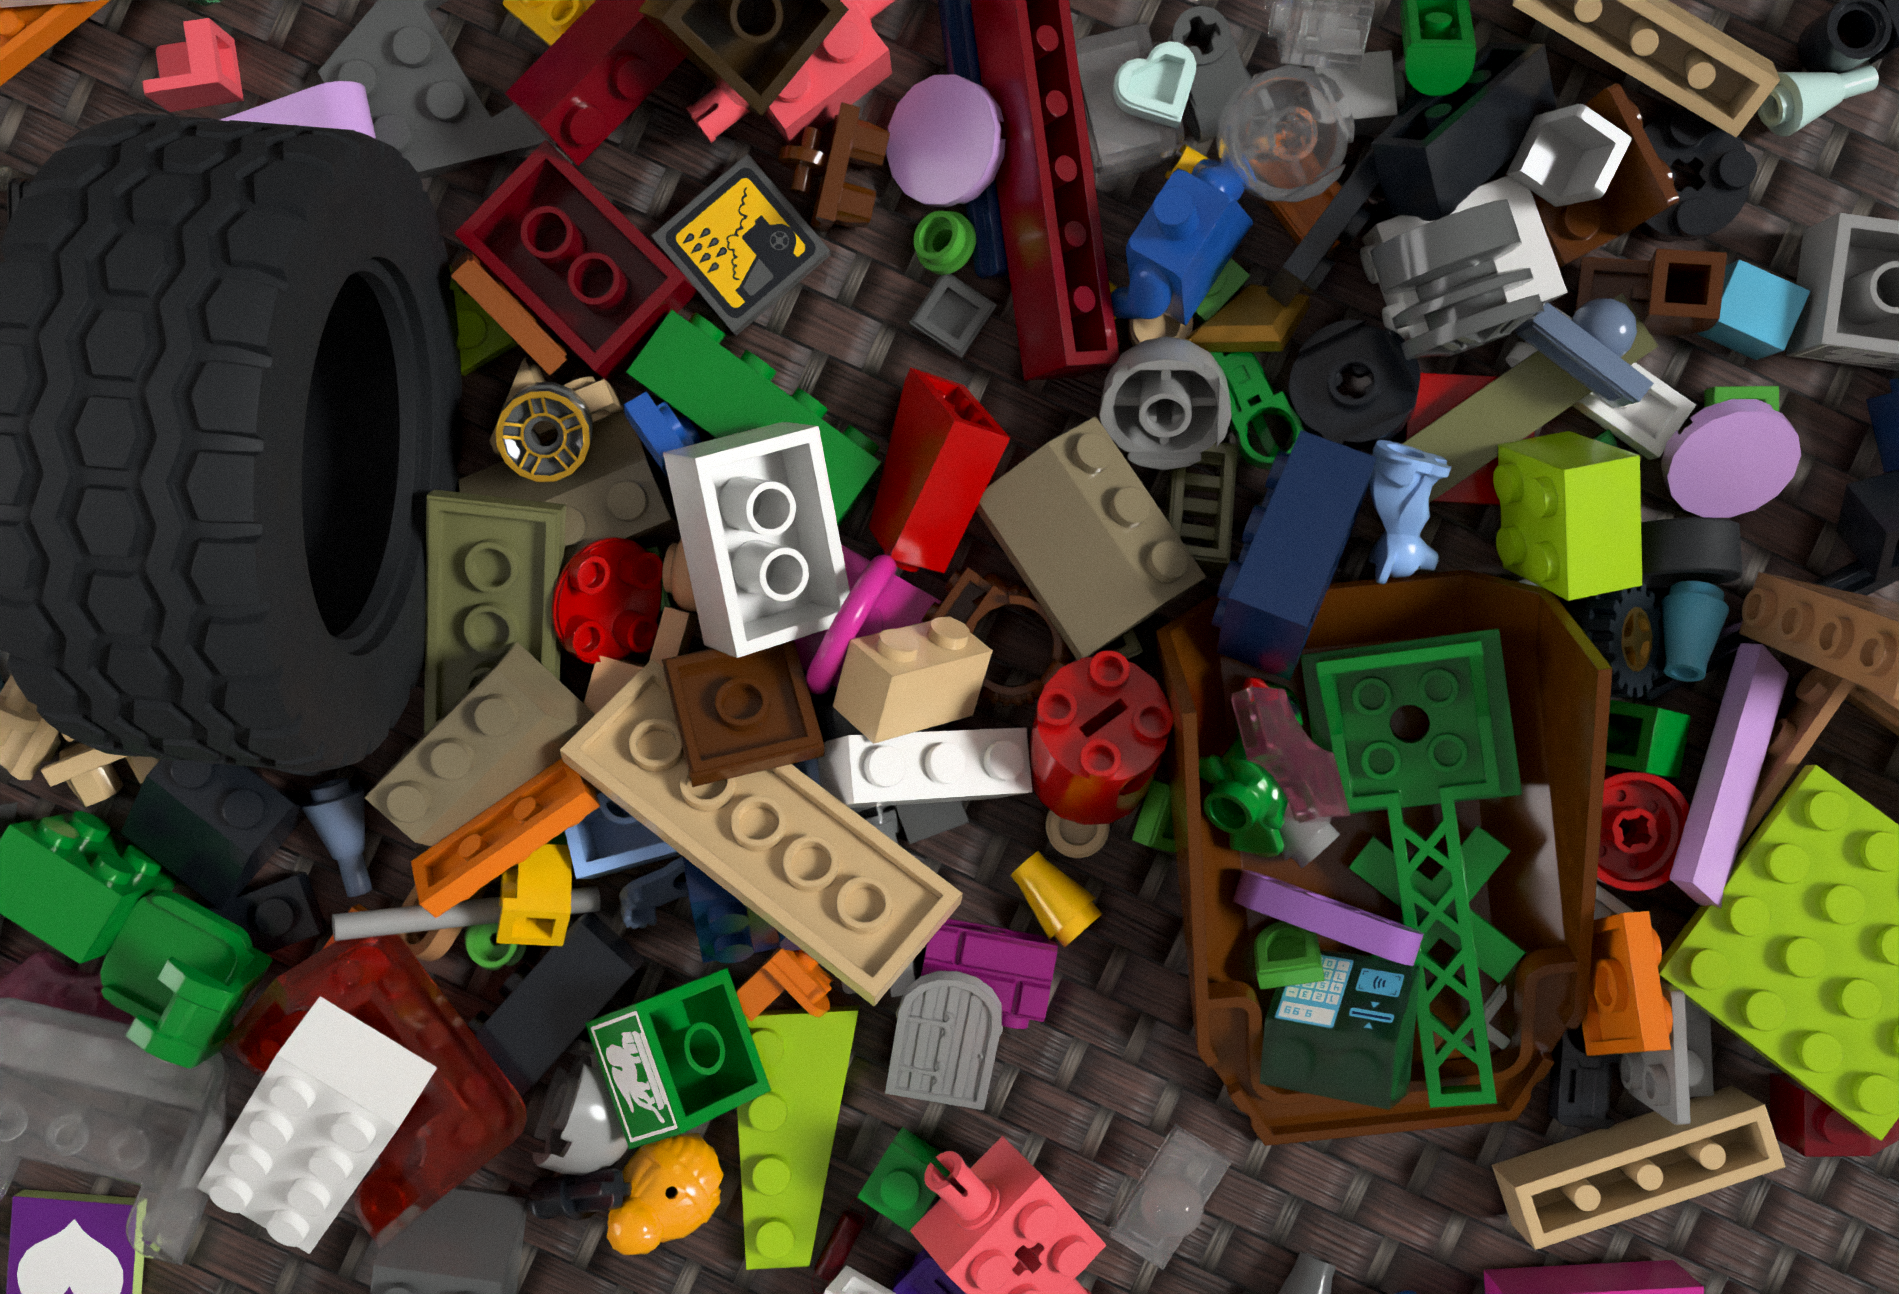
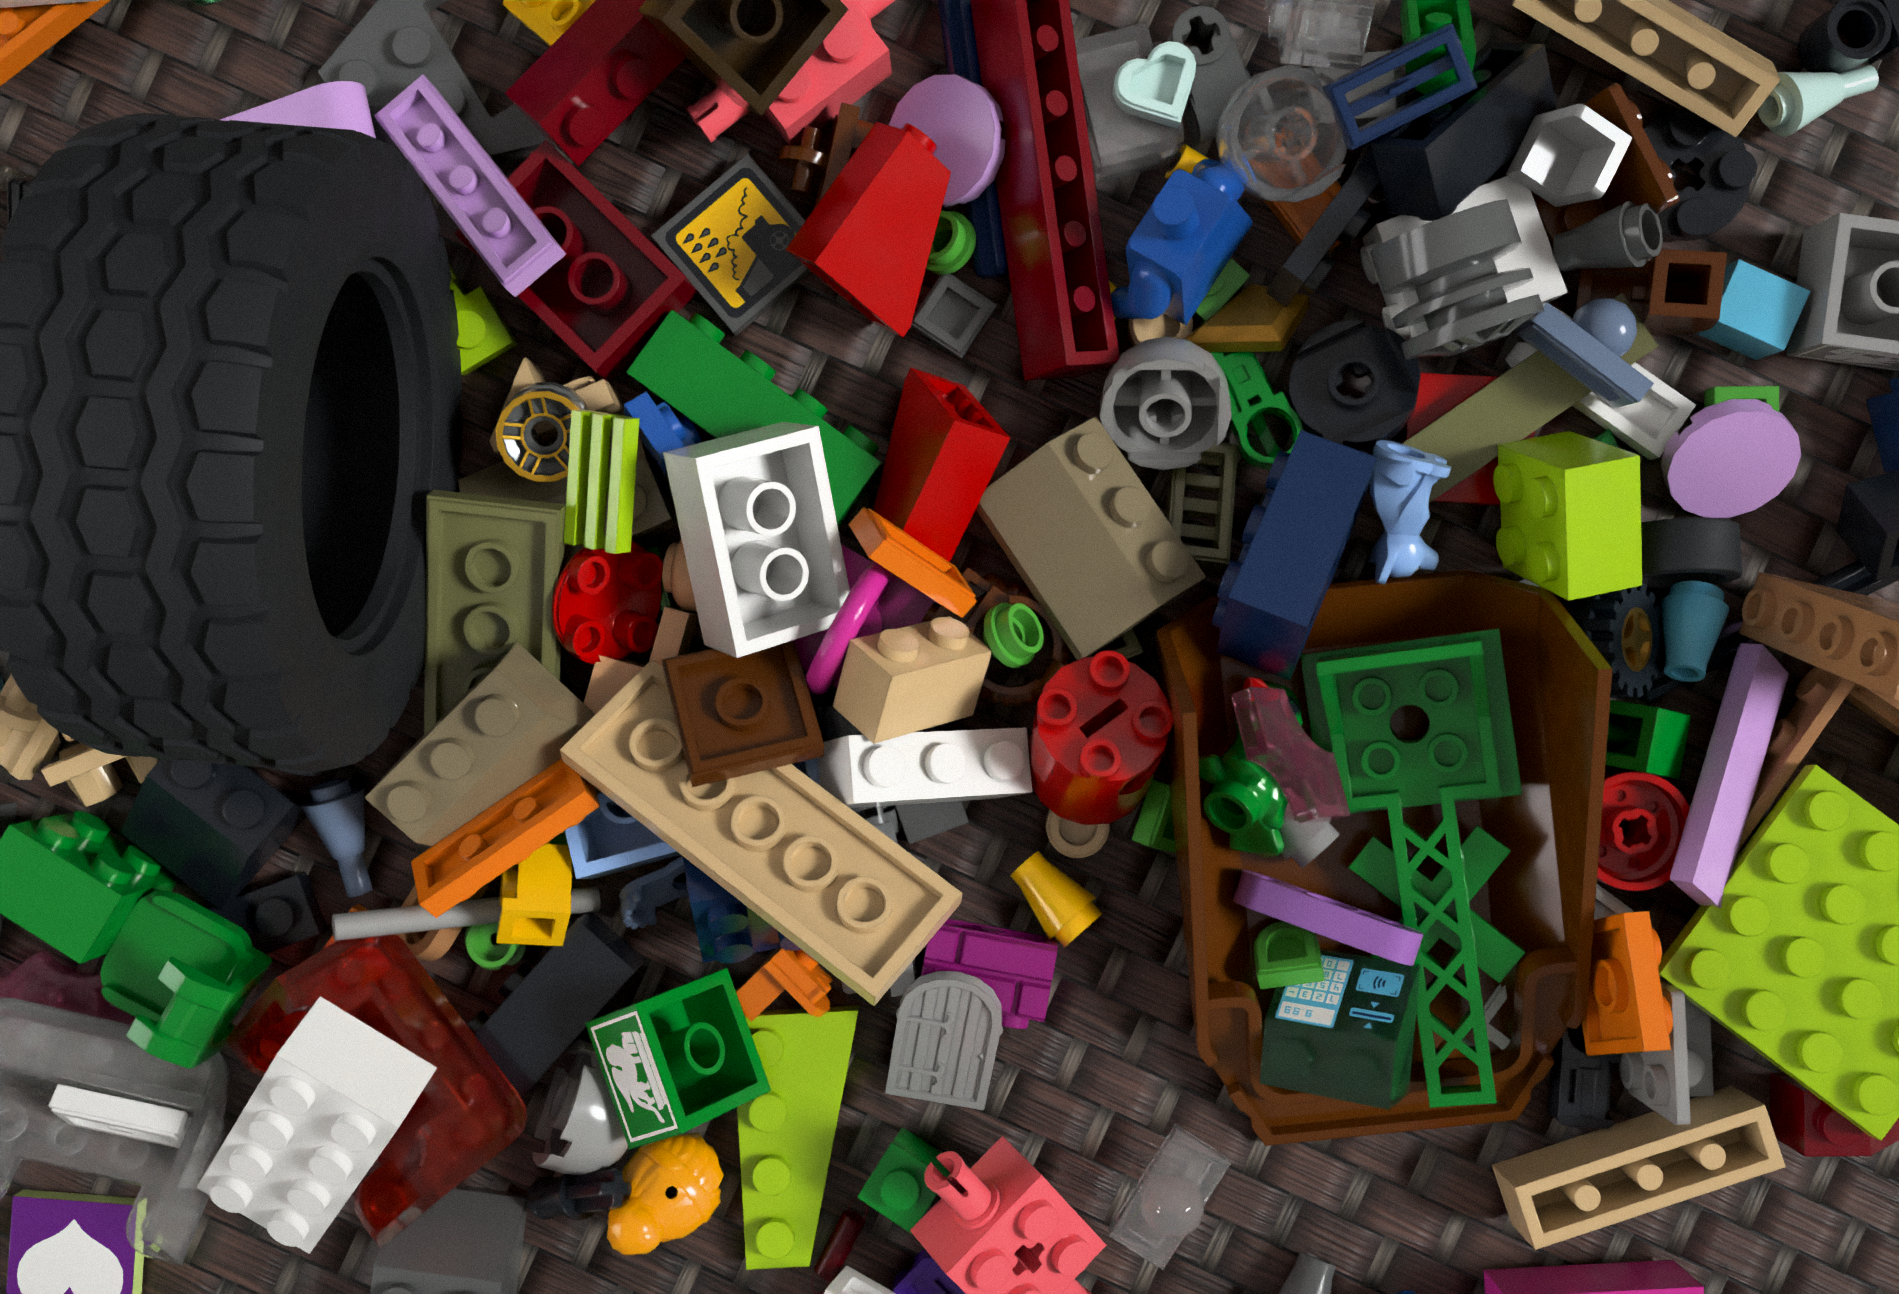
(120, 1116): none -> white tile
(196, 71): coral panel -> none
(470, 186): none -> lavender tile
(509, 311): dark orange tile -> none
(591, 480): none -> lime tile
(878, 225): none -> red slope
(912, 561): none -> orange tile
(1012, 634): none -> bright green plate
(1345, 112): none -> dark blue tile
(1611, 240): none -> dark grey cone

